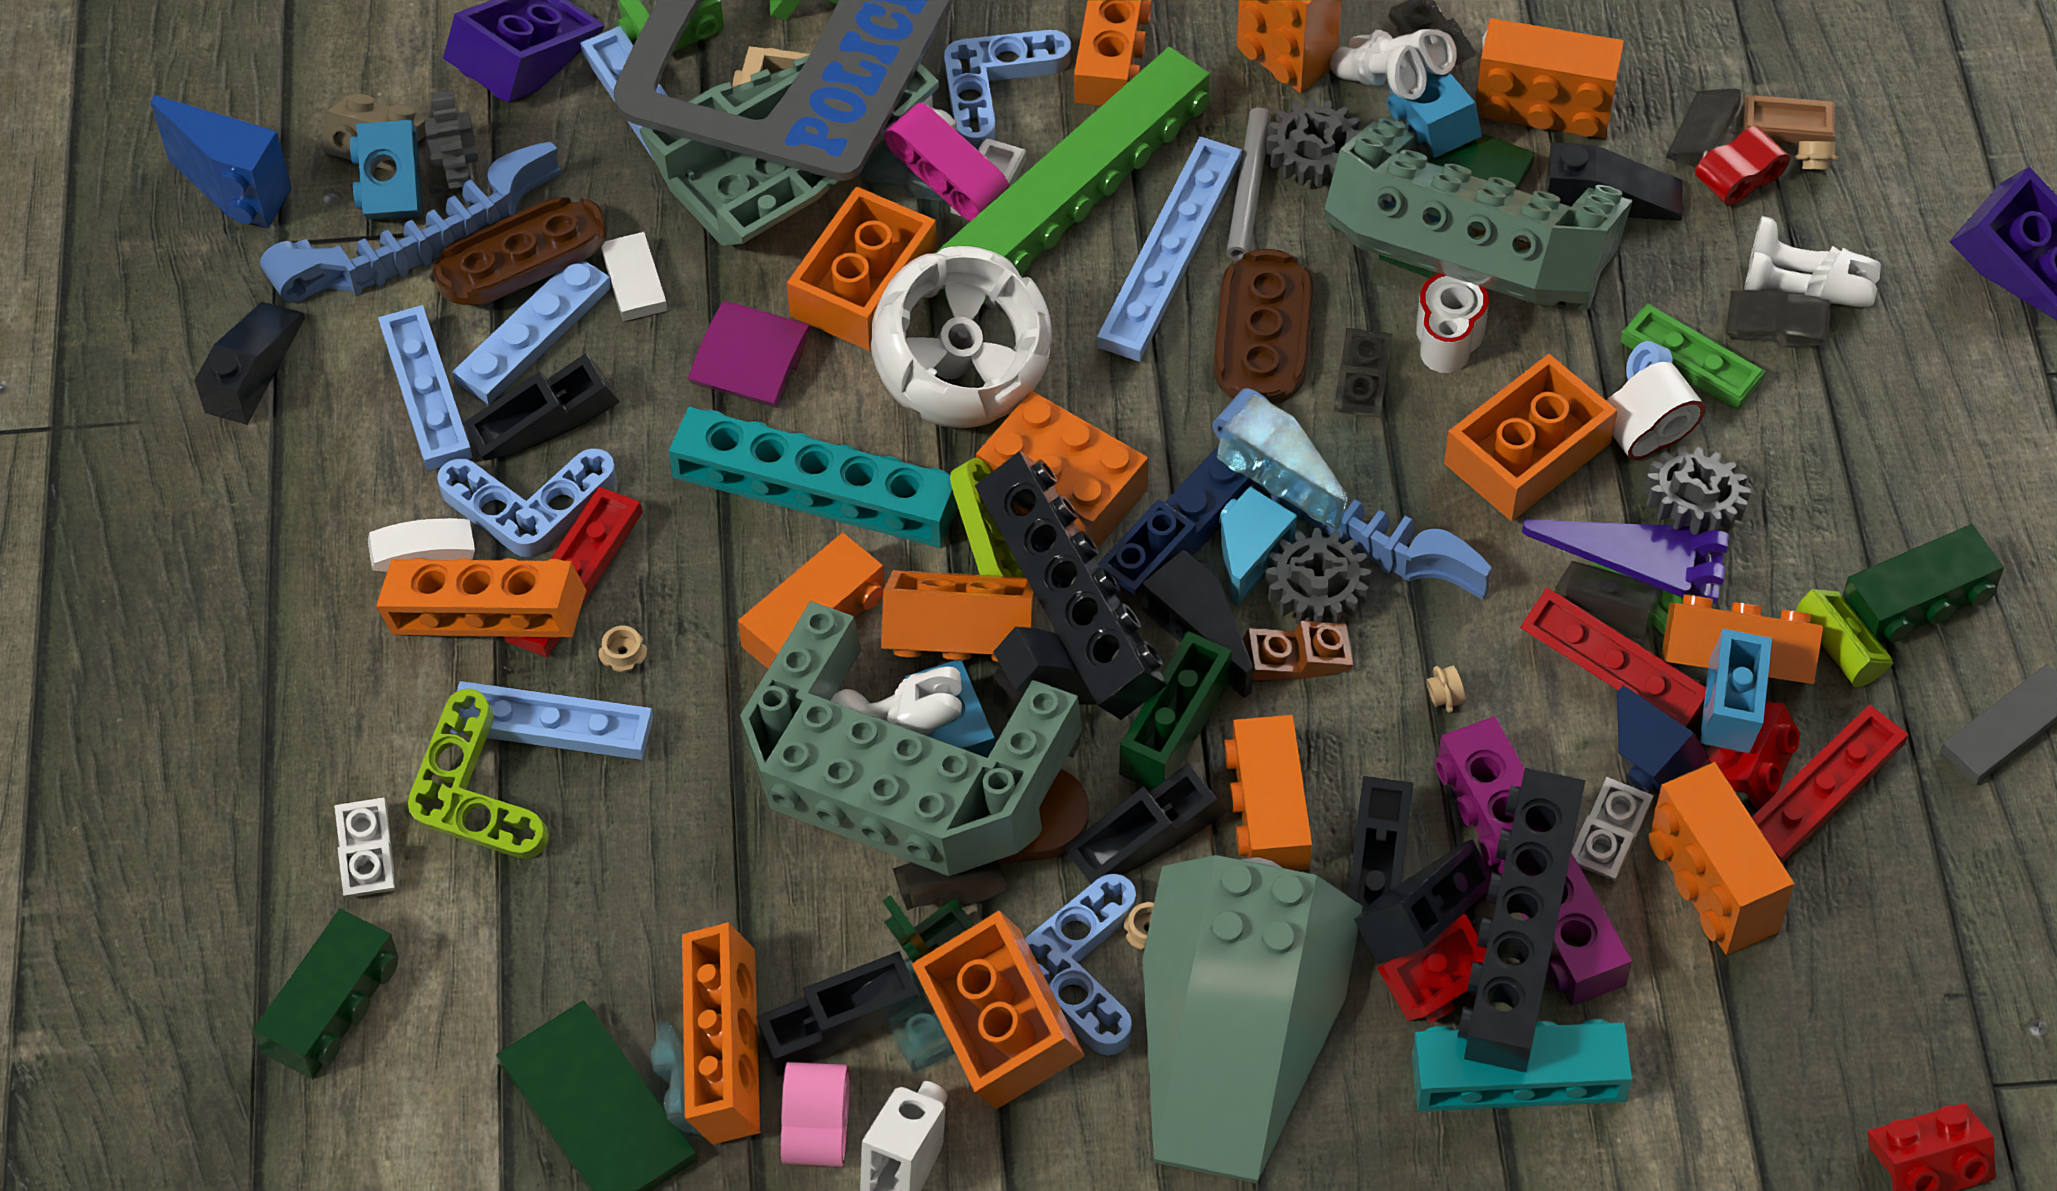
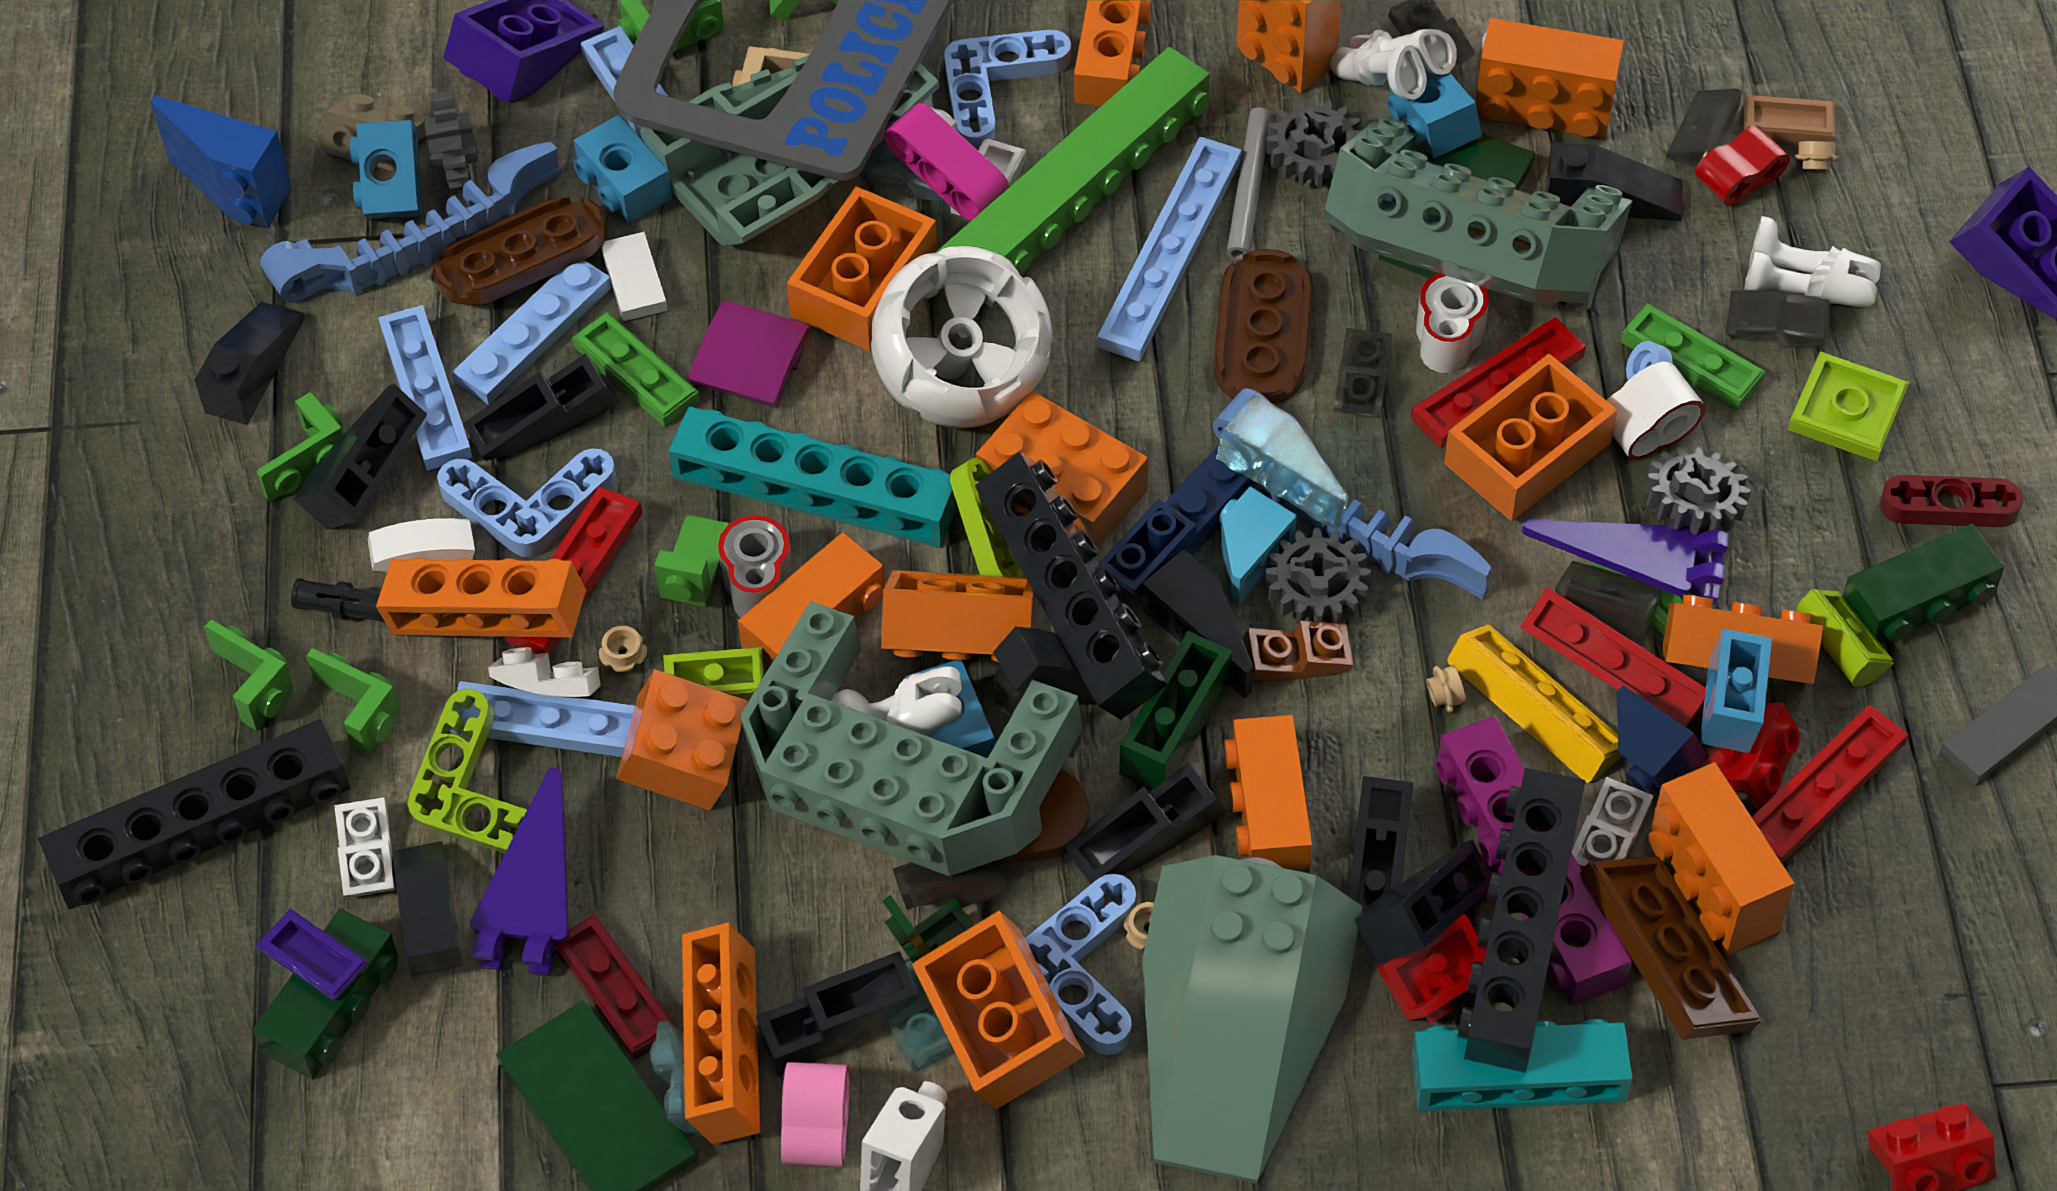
(170, 807): none -> black brick
(270, 681): none -> bright green bracket
(293, 467): none -> bright green bracket
(312, 954): none -> dark purple tile
(313, 597): none -> black pin
(360, 460): none -> black slope
(377, 706): none -> bright green bracket
(427, 909): none -> black slope
(529, 887): none -> dark purple flag
(533, 674): none -> white slope
(613, 985): none -> dark red tile
(622, 170): none -> dark azure brick
(636, 369): none -> bright green tile
(681, 740): none -> orange brick
(692, 567): none -> bright green bracket
(728, 671): none -> lime brick
(753, 559): none -> light grey piece
(1467, 393): none -> red plate
(1536, 702): none -> yellow slope
(1670, 947): none -> reddish brown tile
(1848, 406): none -> lime tile
(1937, 514): none -> dark red beam

